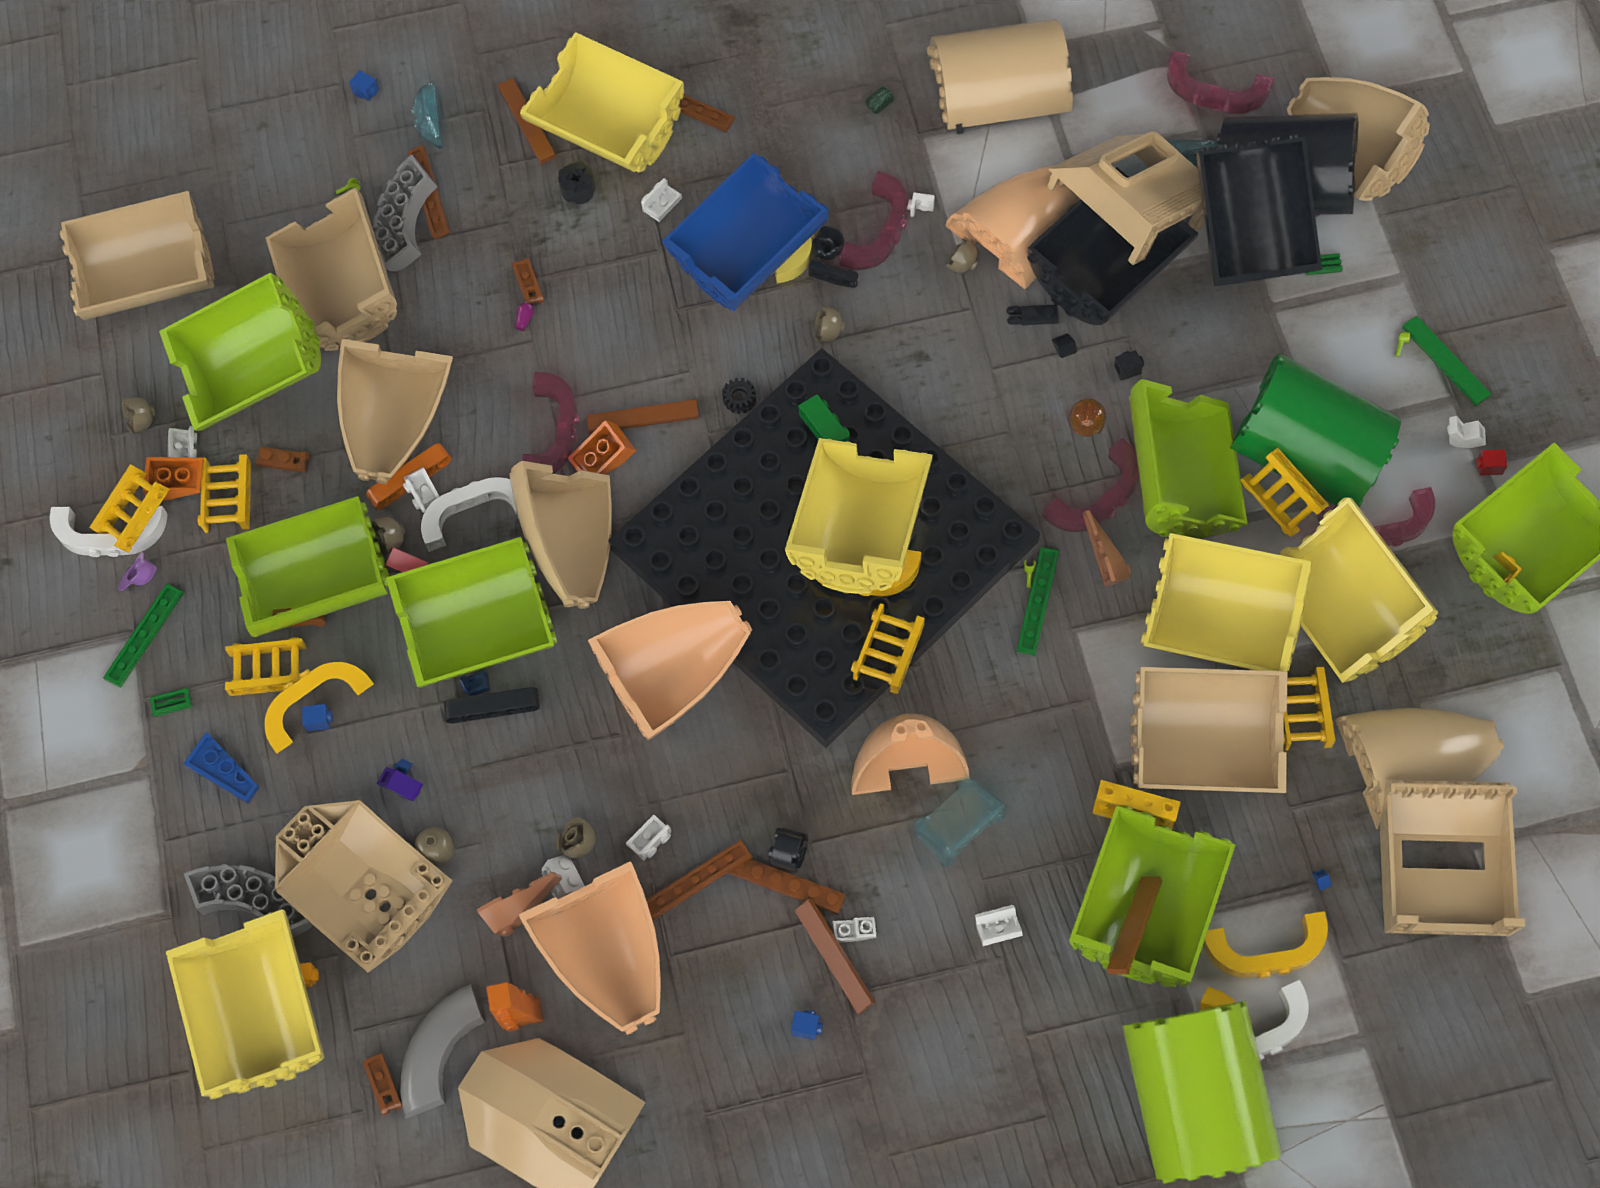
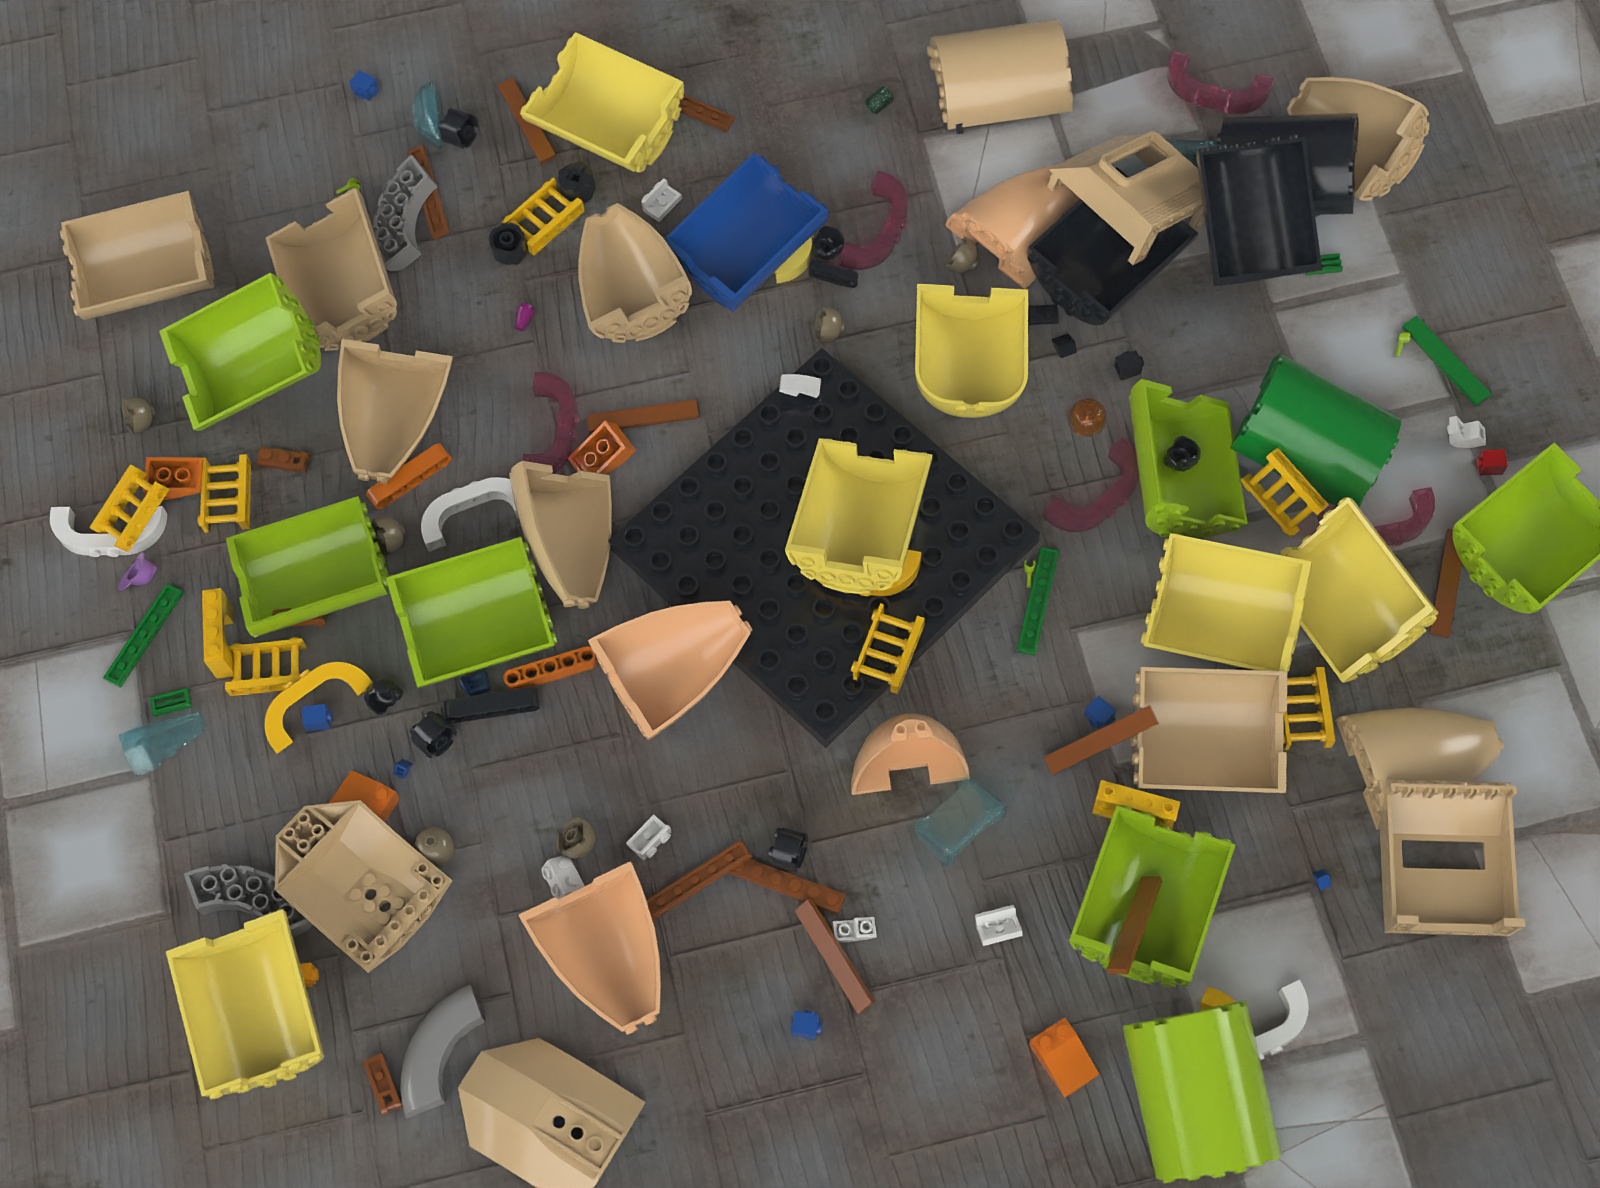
(154, 742): none -> clear light blue wedge
(182, 442): white bracket -> none
(216, 613): none -> yellow arch
(218, 767): blue wing -> none
(371, 792): none -> orange slope
(382, 695): none -> black hair
(400, 784): dark purple slope -> none
(404, 561): coral tile -> none
(421, 488): white bracket -> none
(433, 734): none -> black brick
(458, 128): none -> black brick
(503, 914): nougat wedge -> none
(508, 244): none -> black brick
(513, 1007): orange wedge -> none
(527, 281): dark orange plate -> none
(540, 668): none -> orange beam
(555, 226): none -> yellow fence
(629, 277): none -> tan panel
(739, 405): black tyre -> none
(795, 384): none -> white slope
(821, 421): green brick -> none
(921, 201): white bracket -> none
(971, 349): none -> light yellow cylinder
(1064, 1057): none -> orange slope
(1100, 713): none -> blue brick
(1101, 740): none -> dark orange tile
(1109, 560): nougat wedge -> none
(1182, 454): none -> black hair
(1264, 965): yellow arch -> none
(1446, 588): none -> dark orange tile
(1509, 564): yellow bracket -> none

